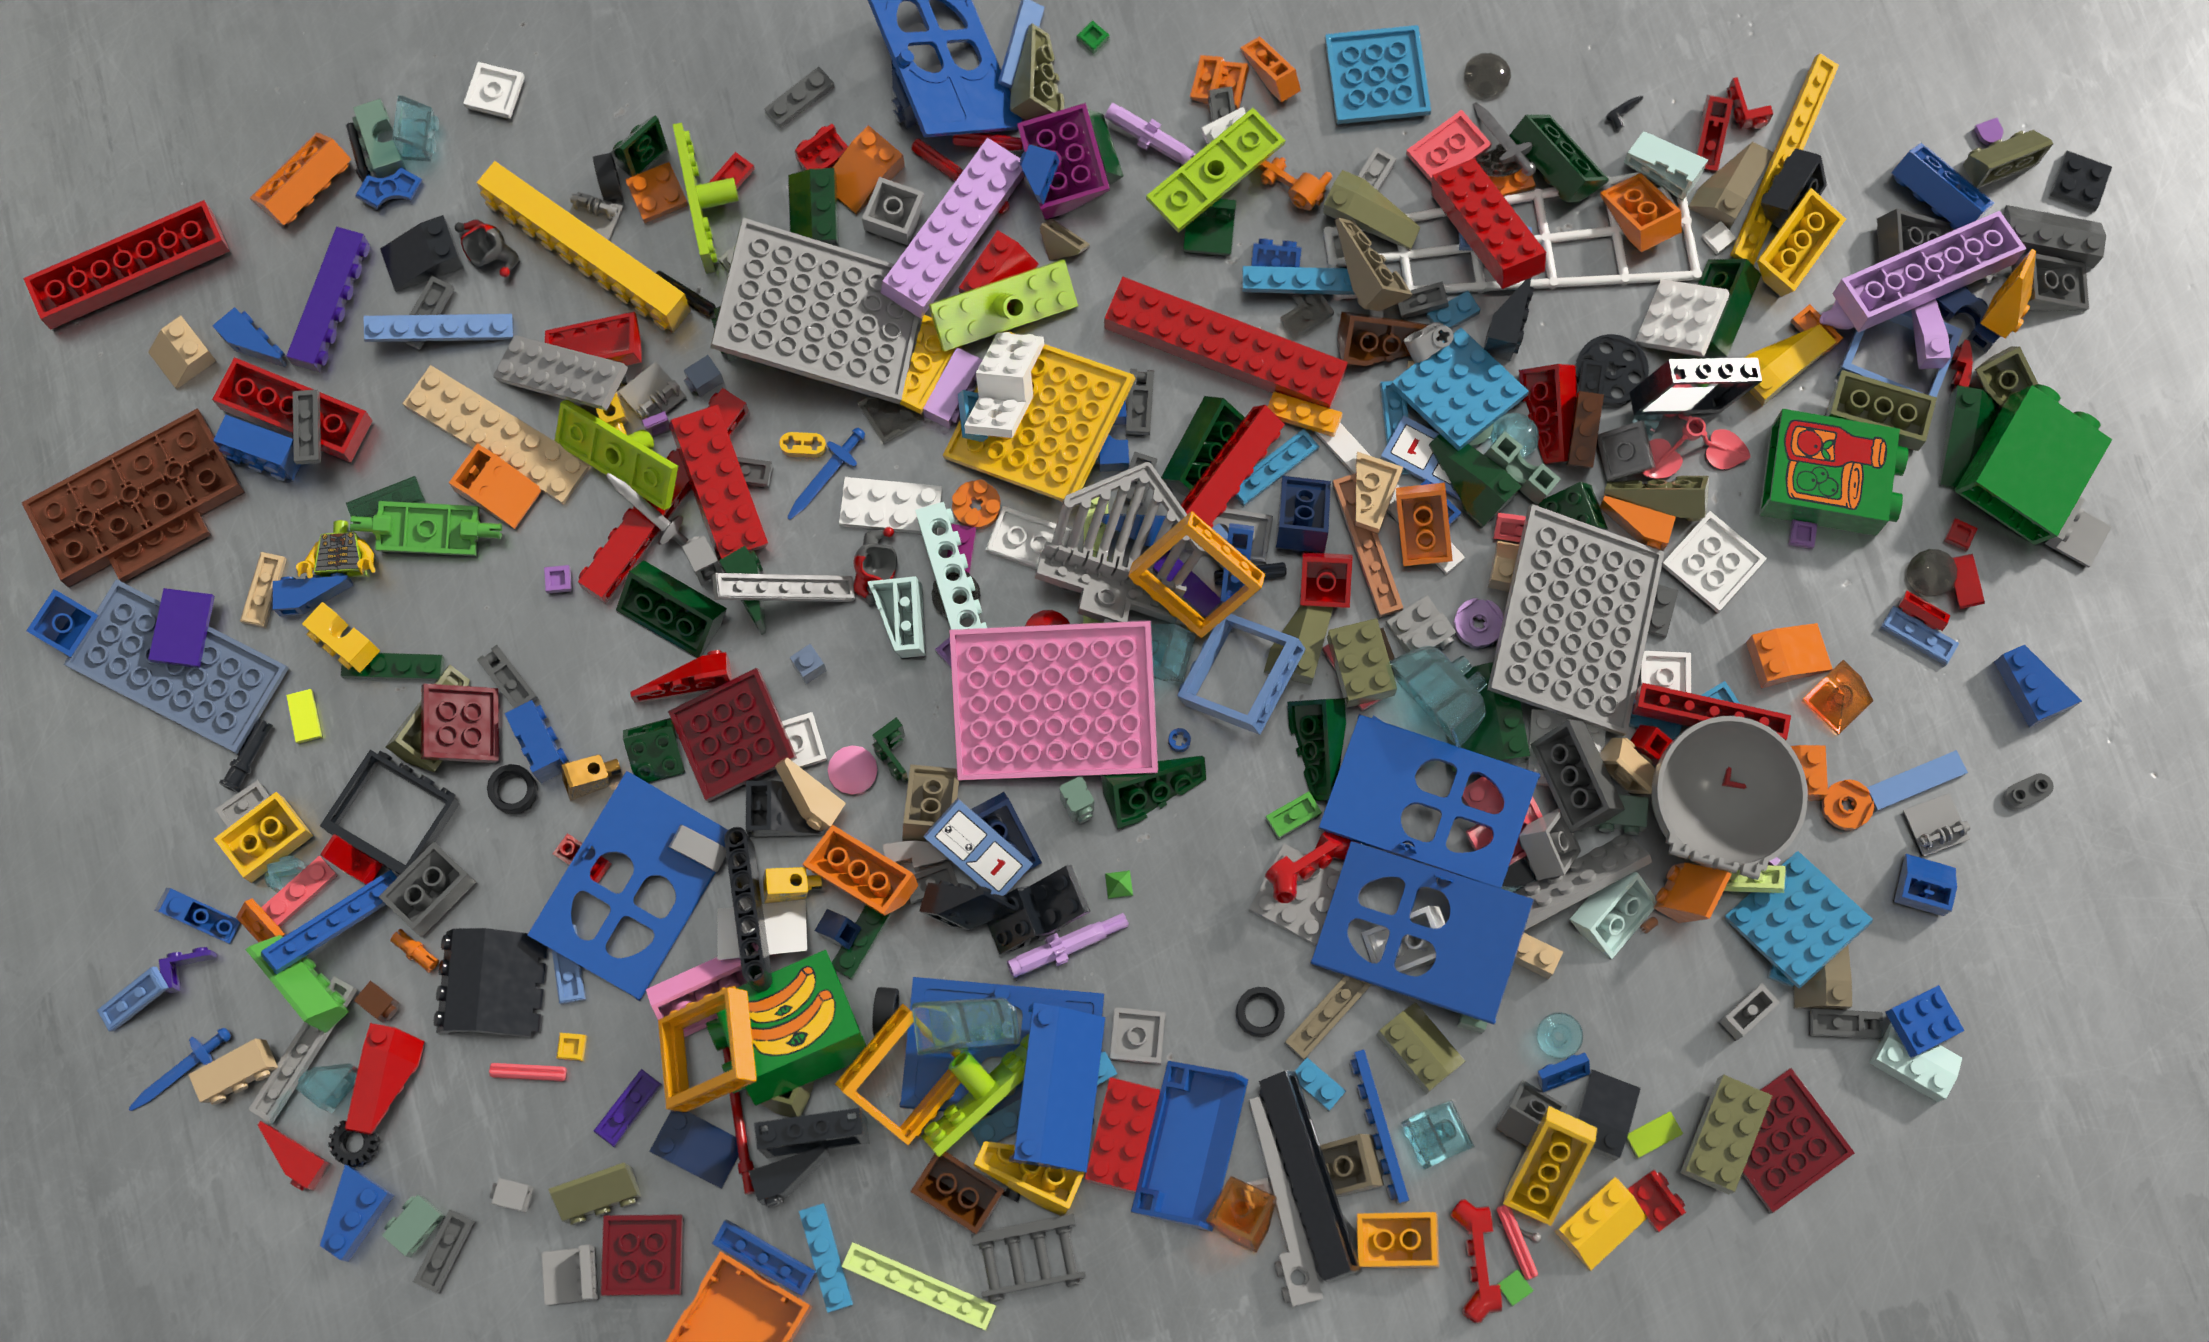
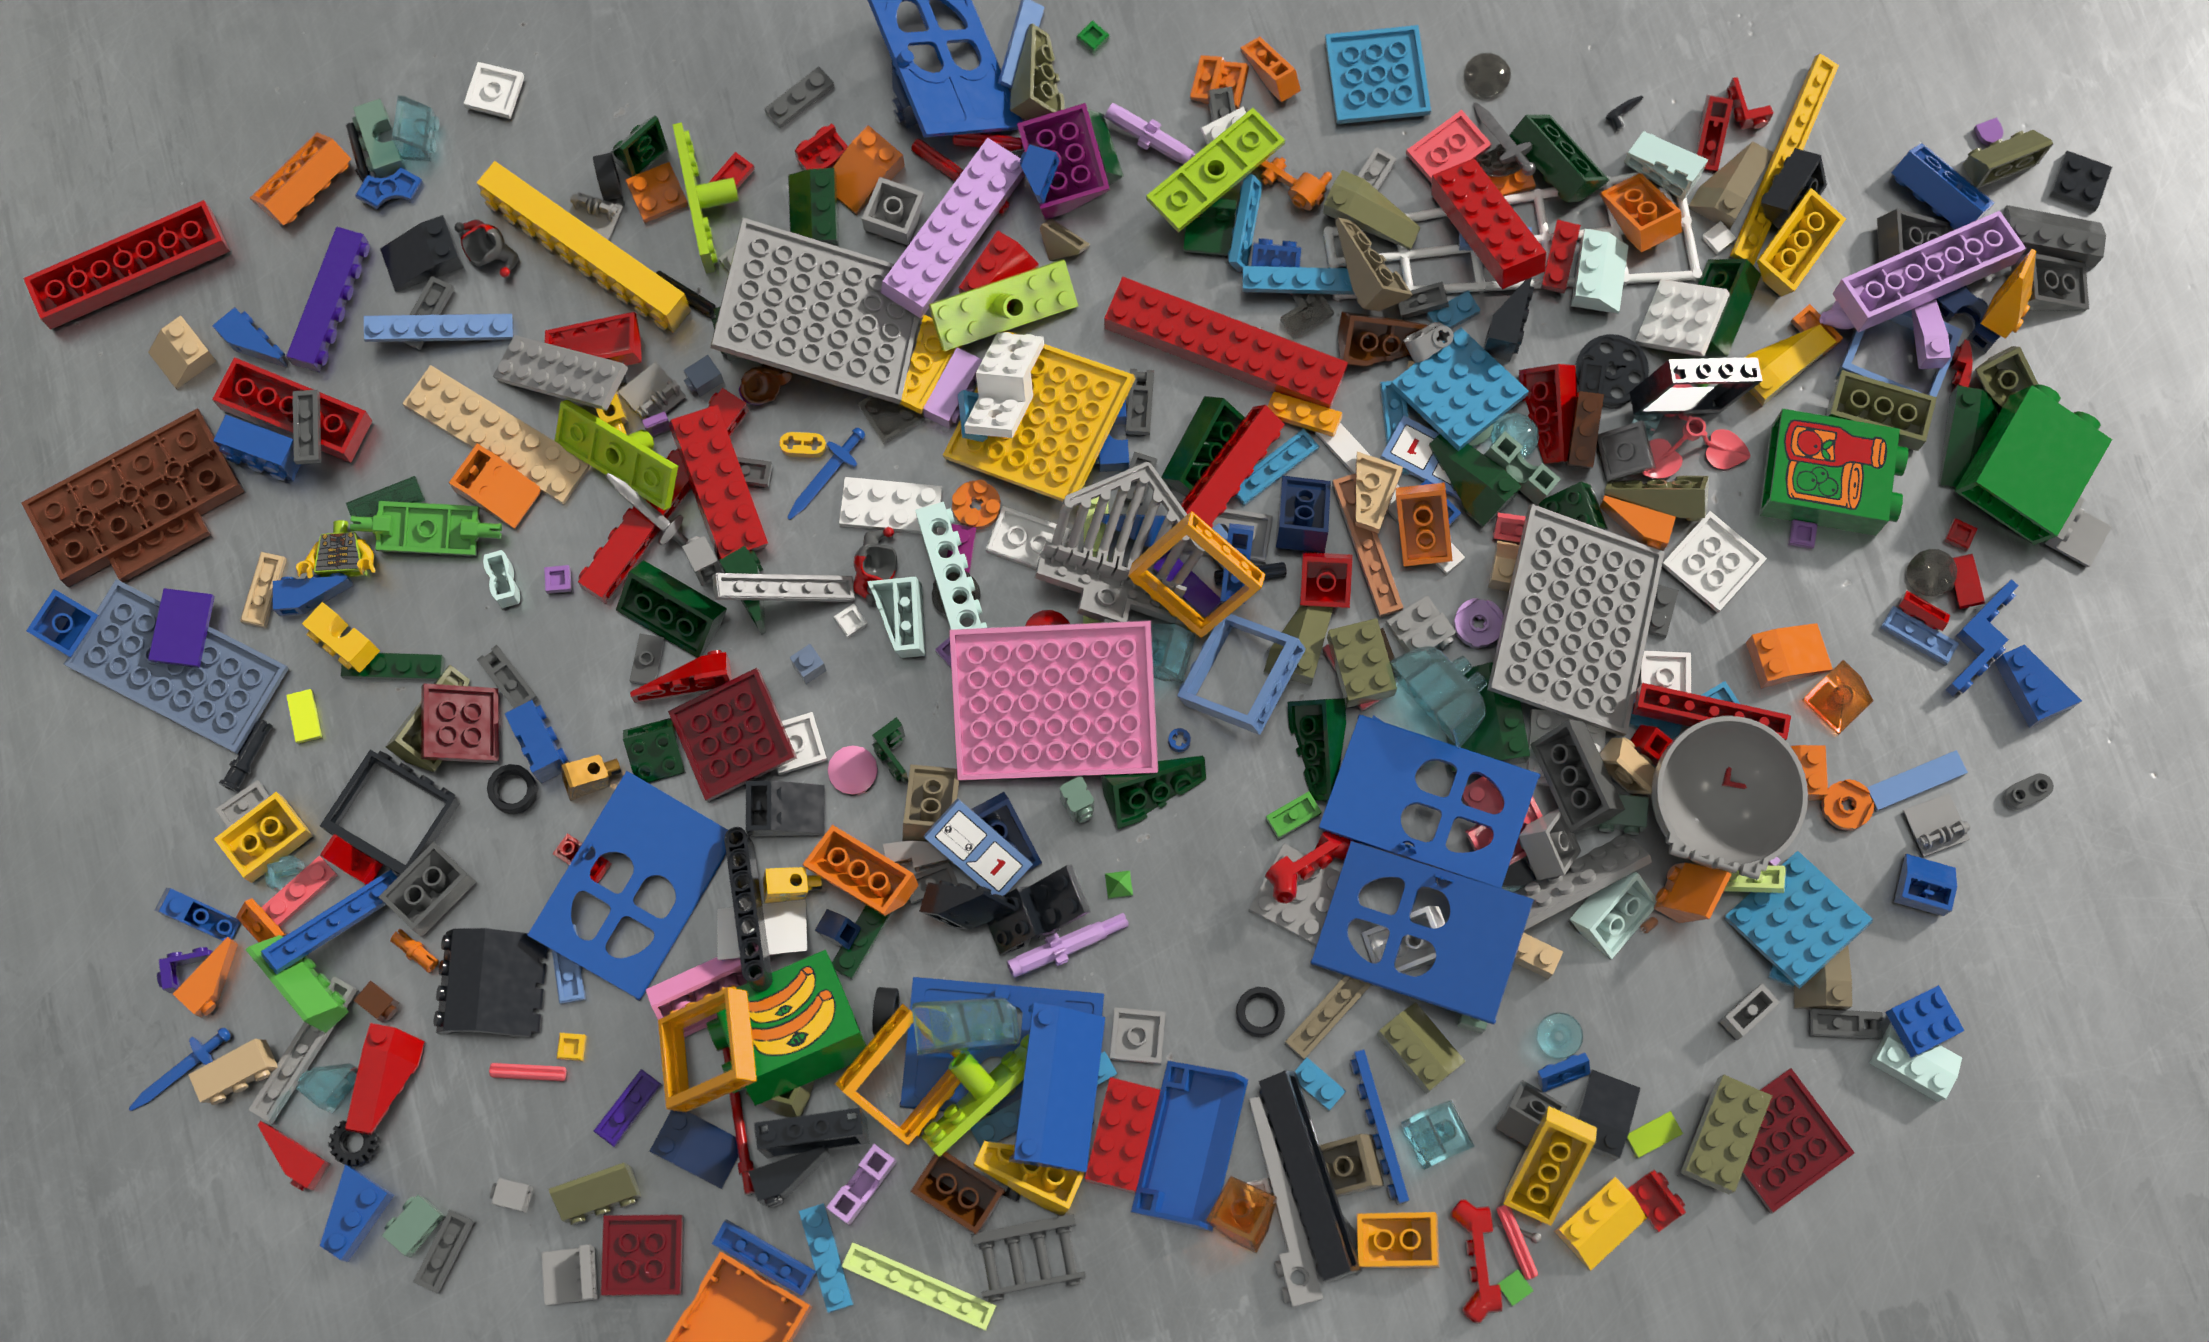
(132, 999): medium blue tile -> none
(207, 982): none -> orange slope
(501, 579): none -> light aqua brick
(647, 659): none -> dark grey plate
(698, 848): light grey slope -> none
(762, 384): none -> reddish brown hair
(811, 798): tan slope -> none
(850, 620): none -> white tile
(862, 1185): none -> lavender arch
(1245, 222): none -> dark azure plate
(1560, 256): none -> red plate
(1599, 272): none -> light aqua slope
(1983, 639): none -> blue bracket

